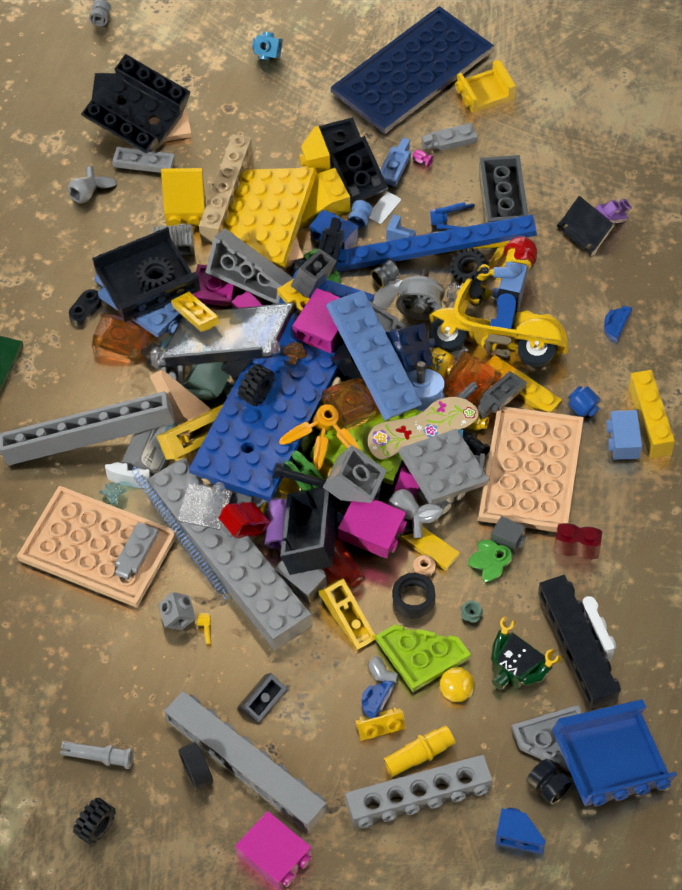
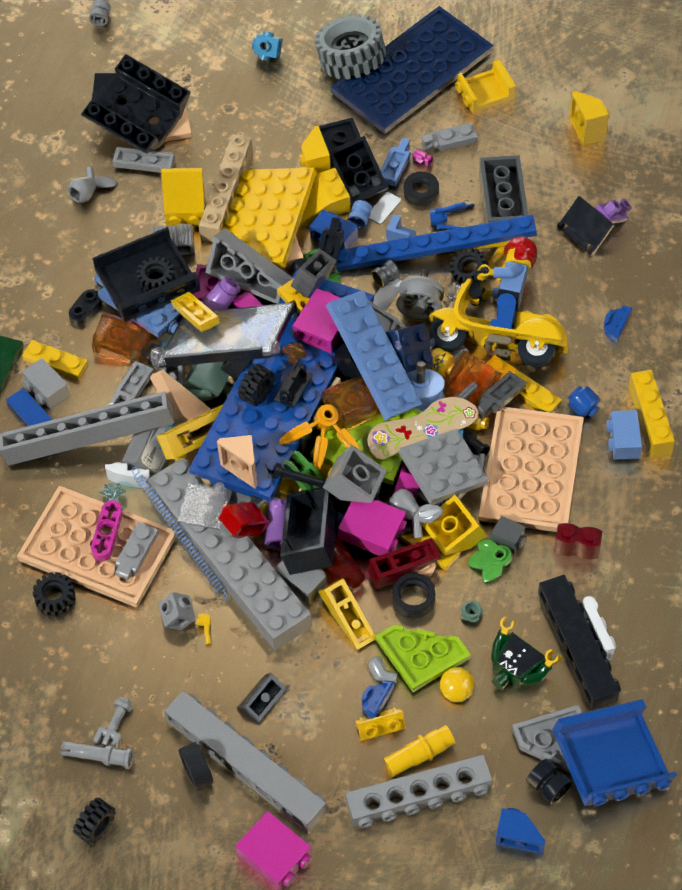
(27, 408): none -> blue tile
(45, 383): none -> light grey brick
(49, 583): none -> black tyre
(60, 361): none -> yellow plate
(110, 539): none -> dark pink beam
(123, 705): none -> light grey hinge
(132, 383): none -> light grey hinge
(222, 294): none -> medium lavender plant
(238, 457): none -> light nougat slope
(293, 386): none -> black hinge
(350, 46): none -> light grey wheel
(391, 566): none -> dark red slope
(421, 178): none -> black tyre
(455, 528): none -> yellow slope
(588, 118): none -> yellow slope

